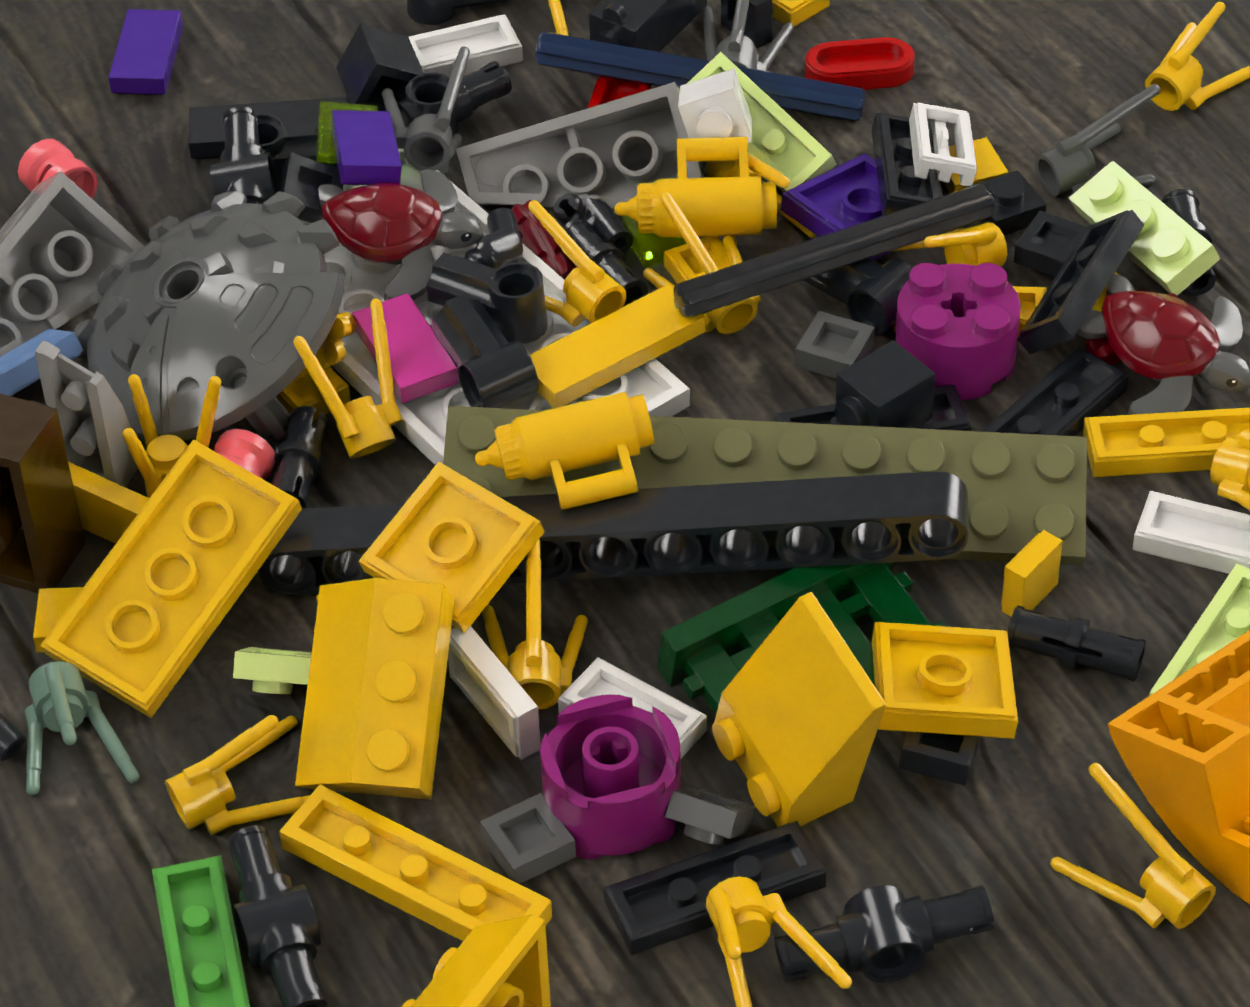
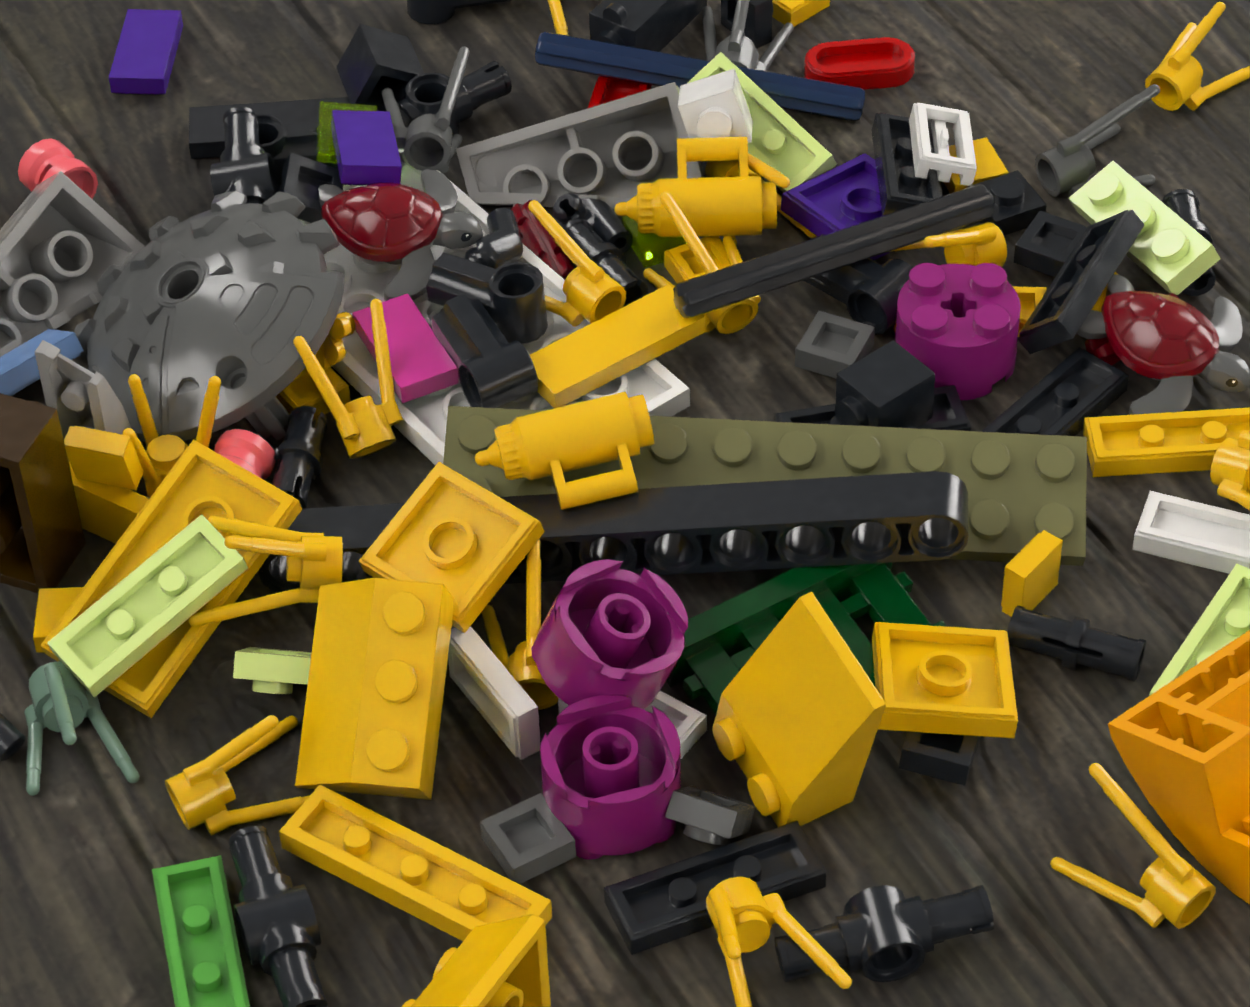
(103, 457): none -> yellow tile
(147, 605): none -> yellowish green plate
(310, 560): none -> yellow plant
(487, 40): white tile -> none
(611, 634): none -> magenta brick

